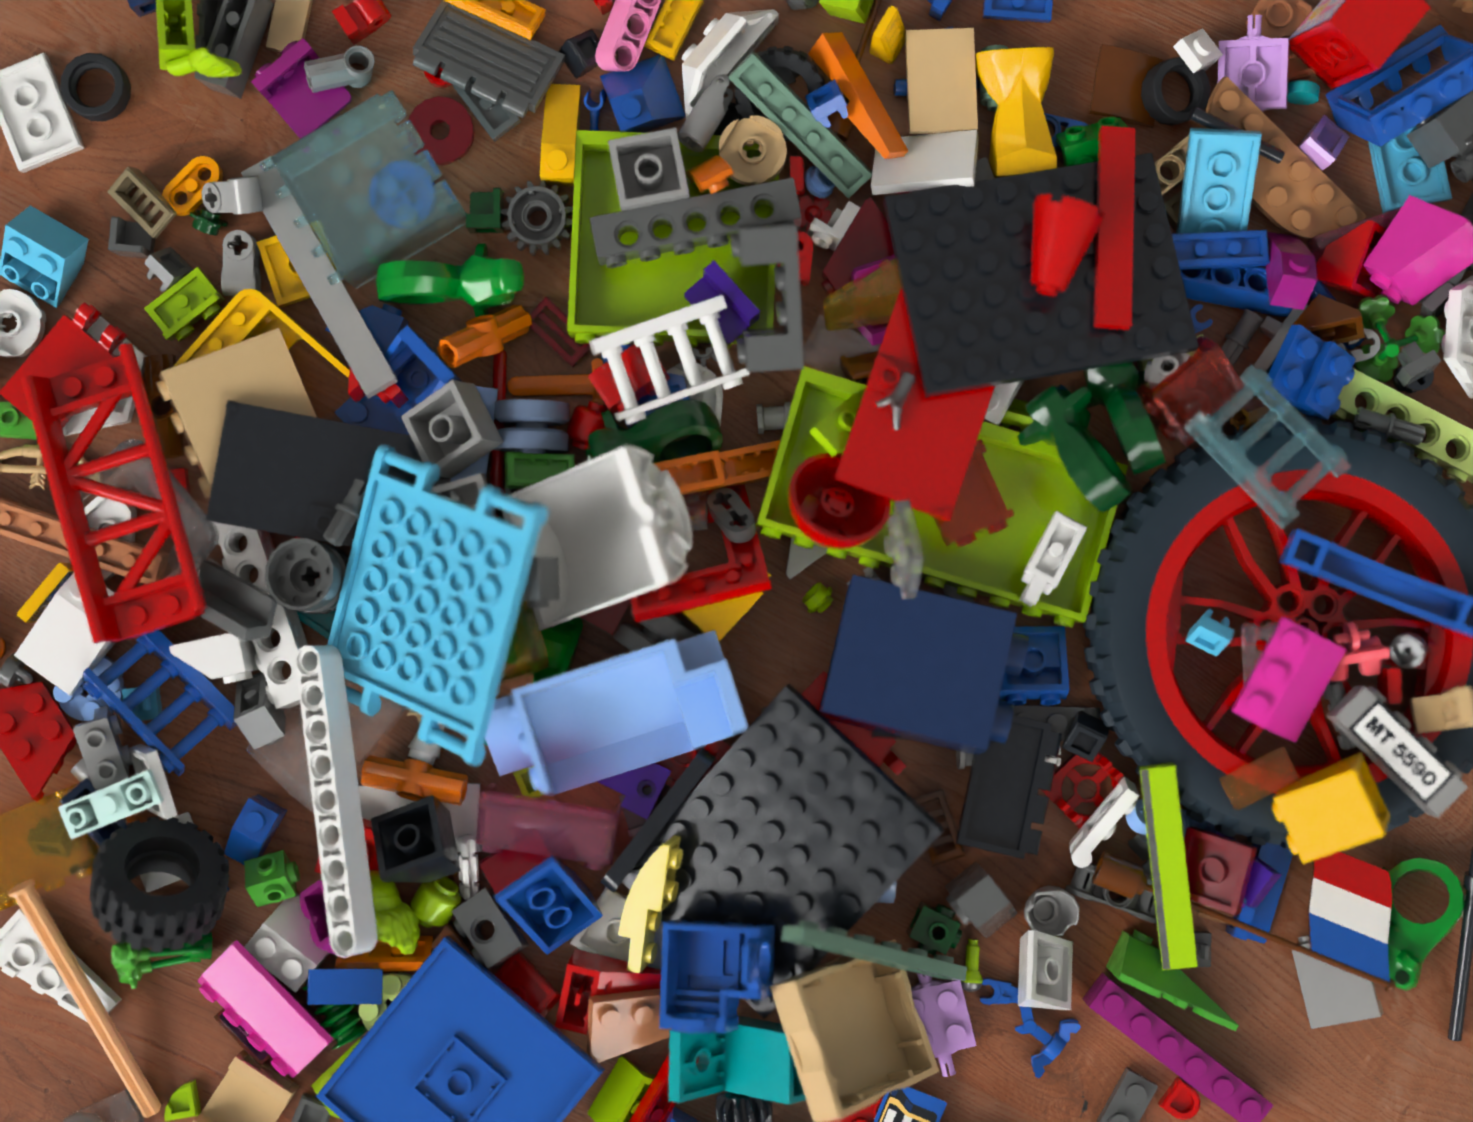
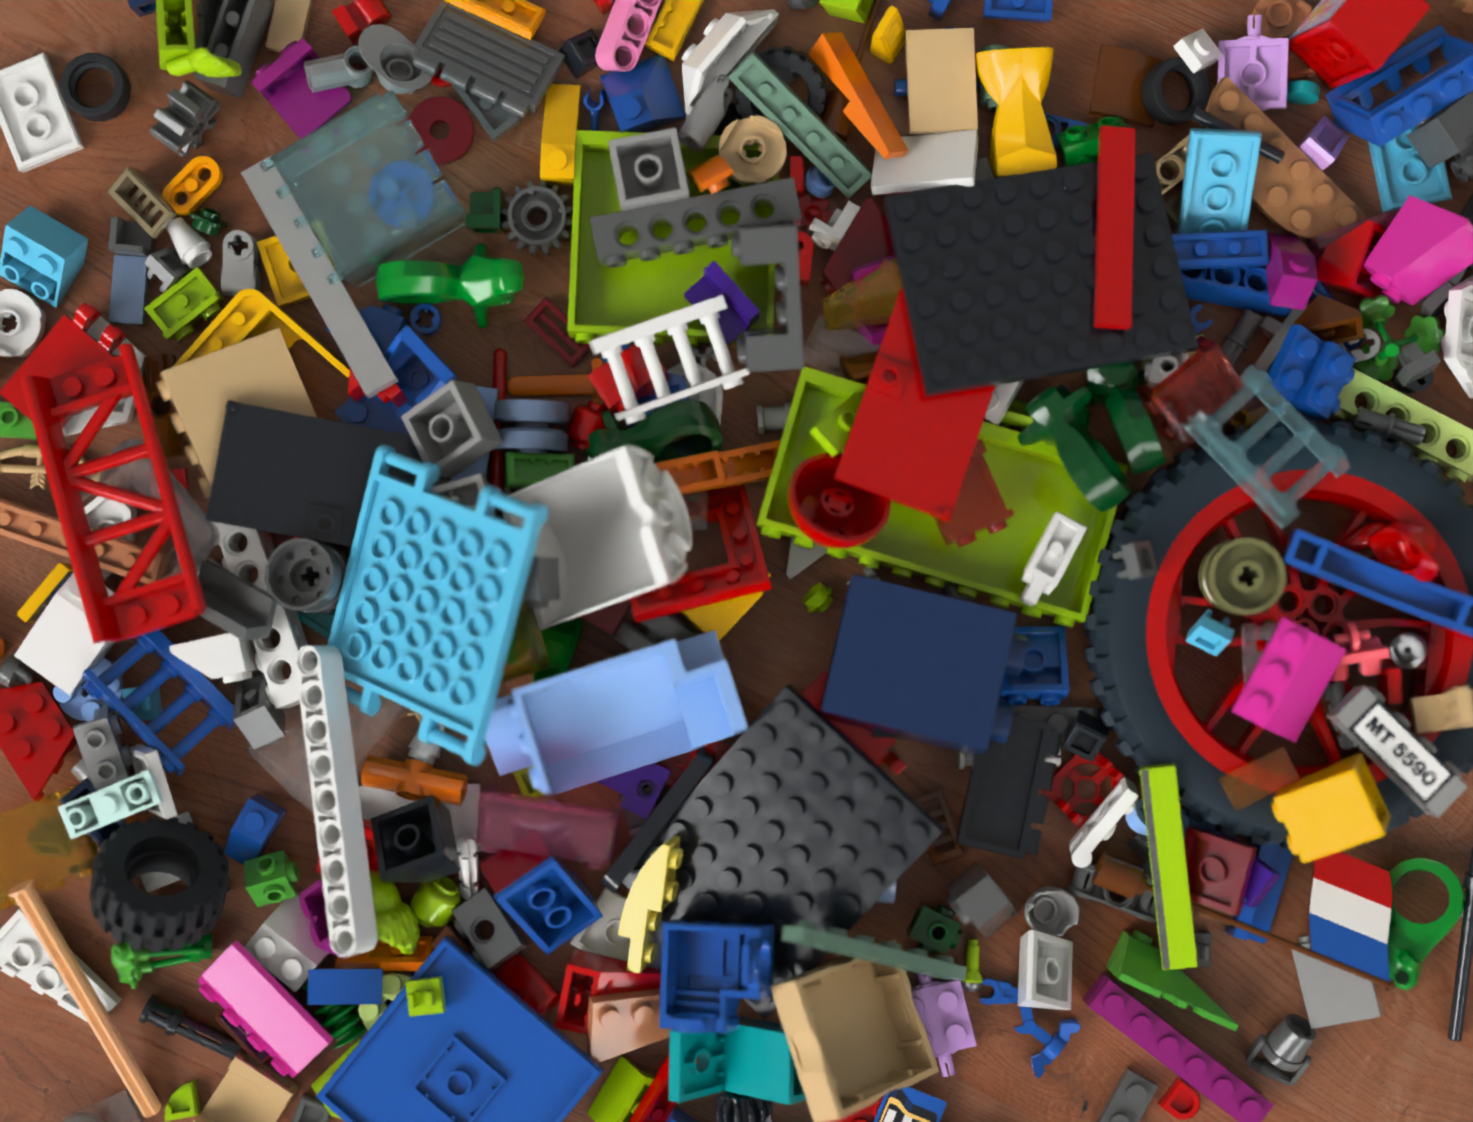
(129, 290): none -> sand blue tile
(177, 1016): none -> black pin
(185, 118): none -> dark grey gear
(188, 243): none -> white cone
(233, 196): light grey piece -> none
(346, 515): dark grey axle -> none
(392, 59): none -> light grey piece
(415, 319): none -> blue bush
(425, 996): none -> lime tile
(484, 336): orange piece -> none
(726, 518): dark grey beam -> none
(827, 101): blue tile -> none
(898, 398): flat silver bar -> none
(905, 549): clear plate -> none
(1060, 240): red cone -> none
(1138, 560): none -> dark grey tile
(1262, 572): none -> olive wheel
(1284, 1048): none -> dark grey piece
(1399, 545): none -> red hair

